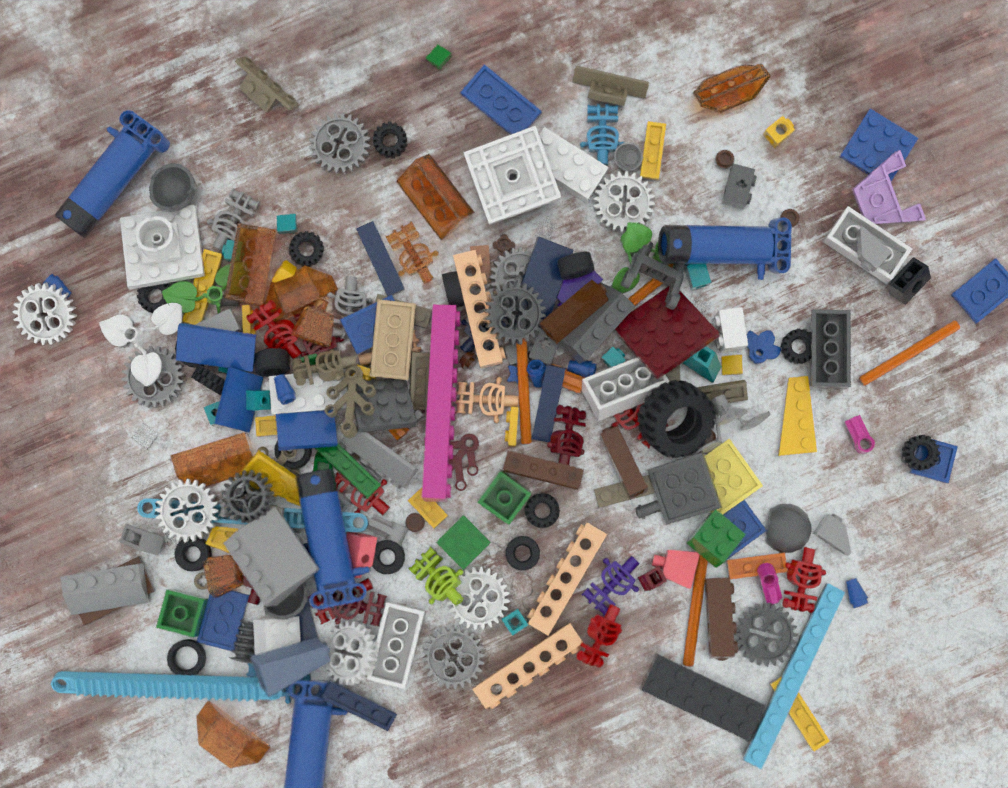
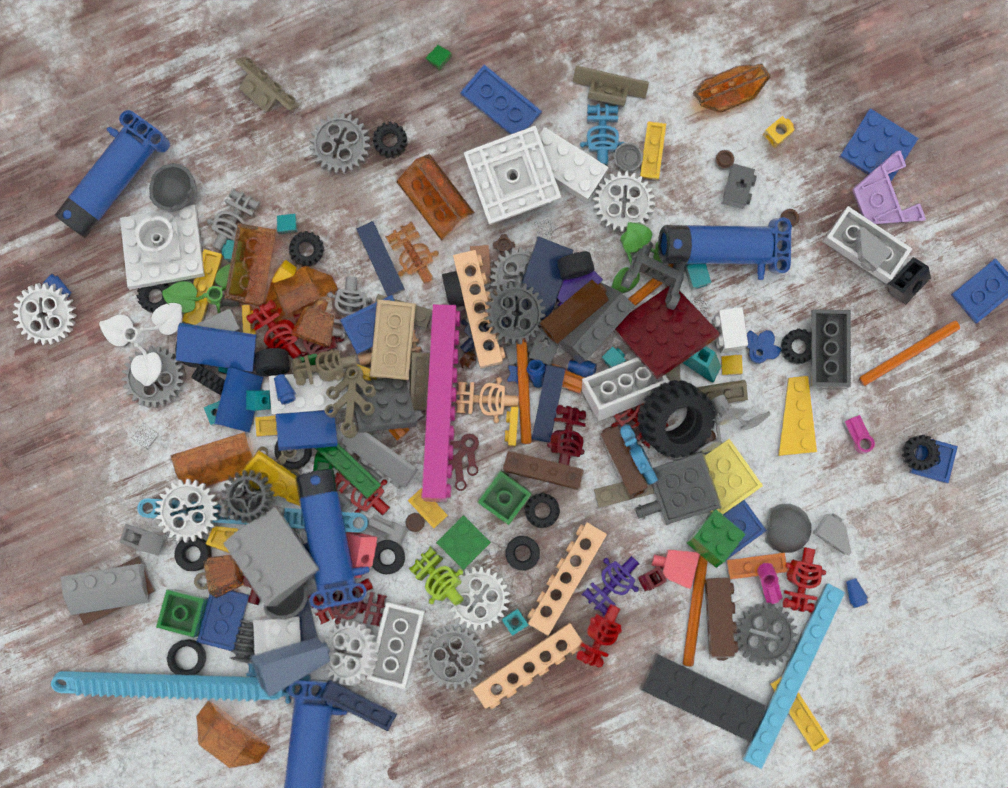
(638, 454): none -> dark azure torso

